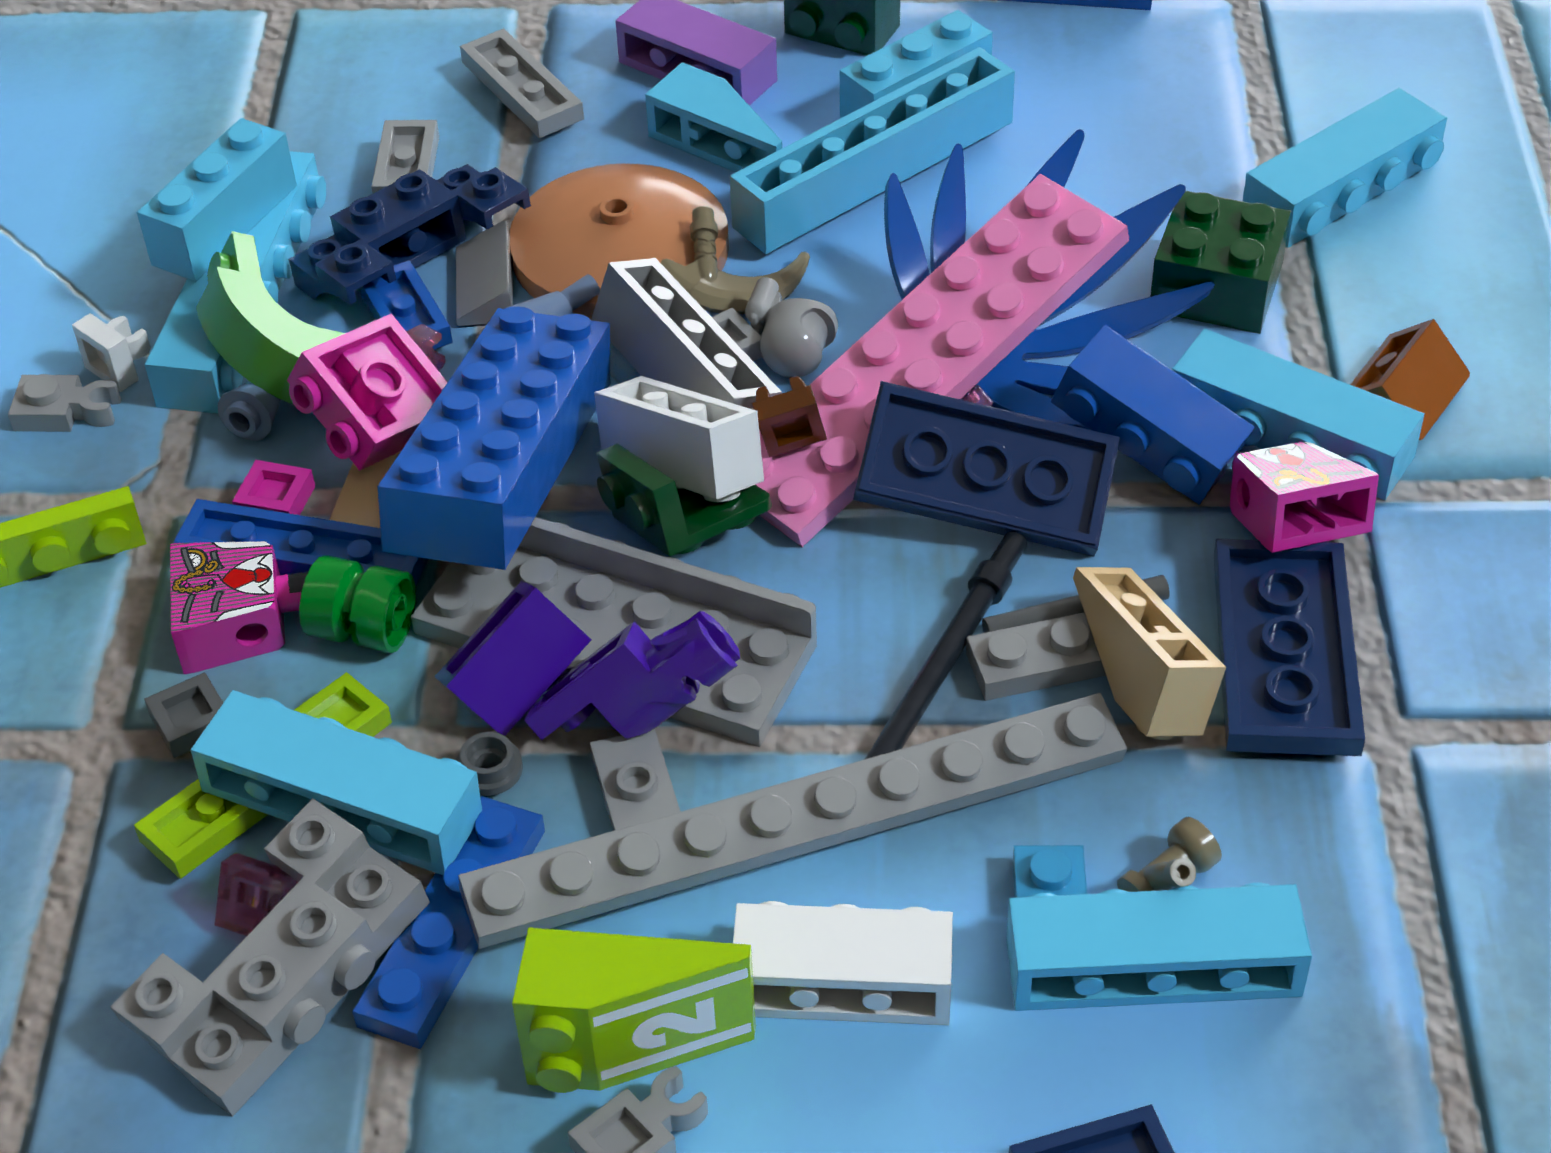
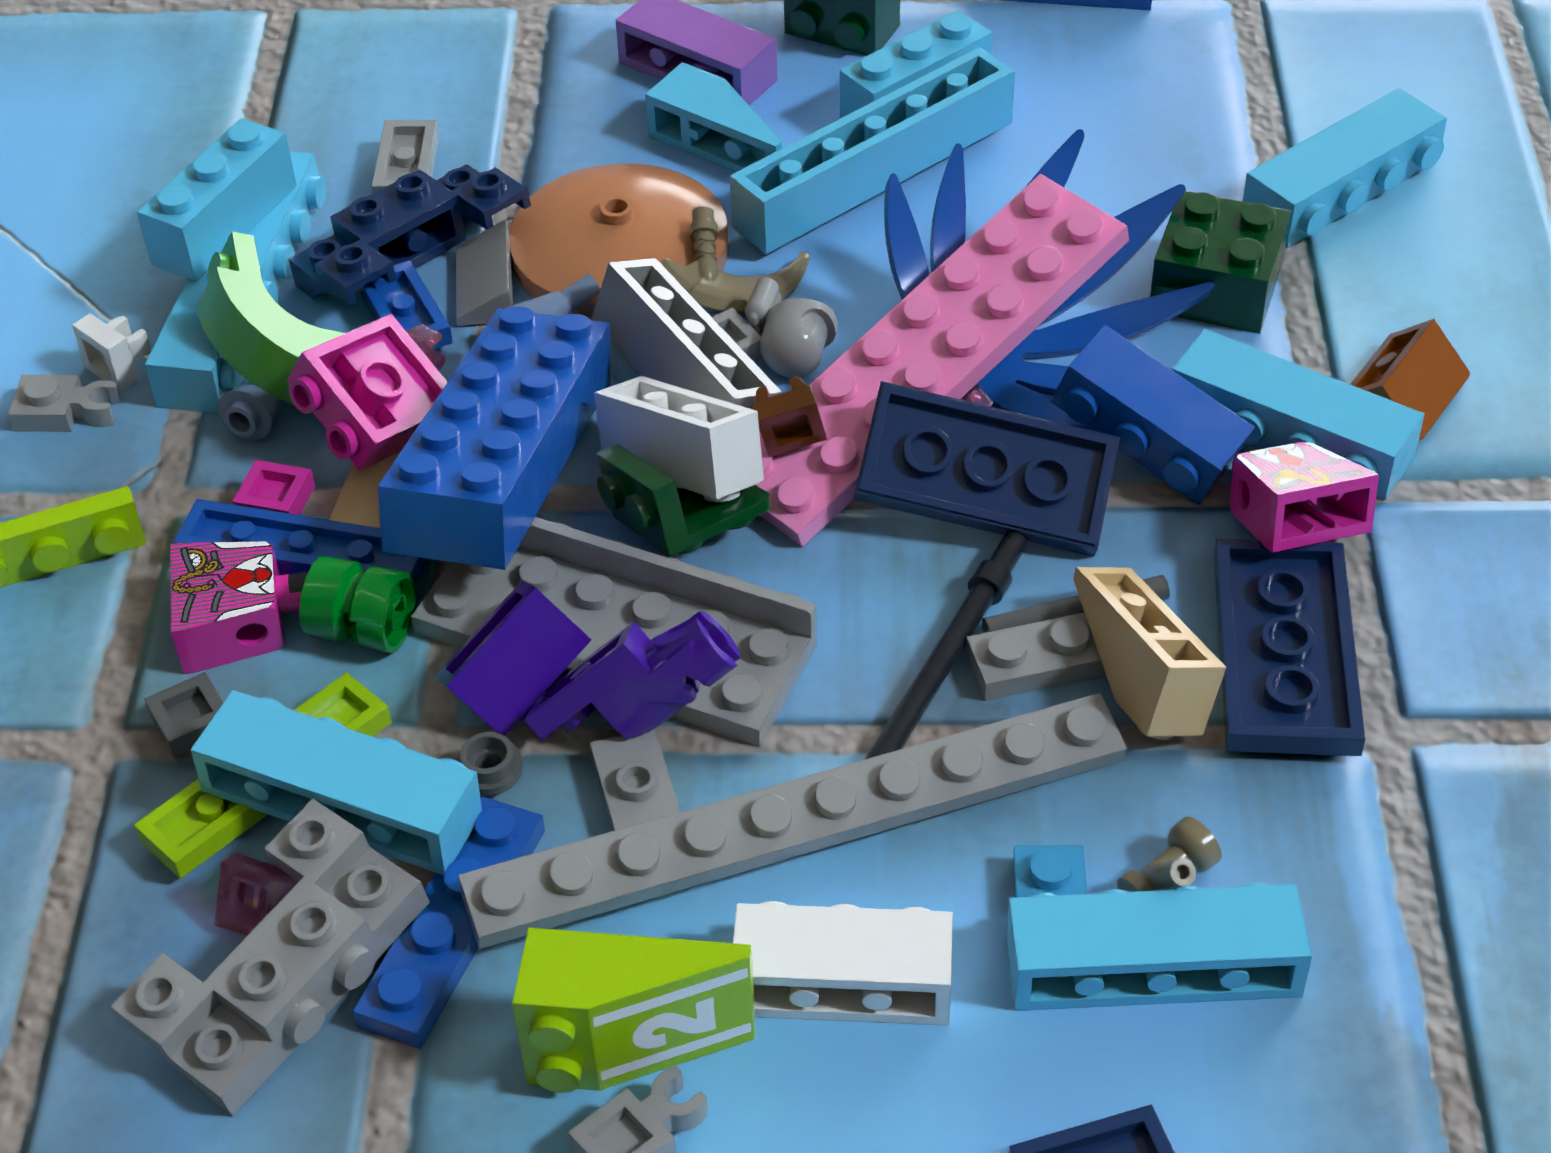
(522, 83): light grey plate -> none

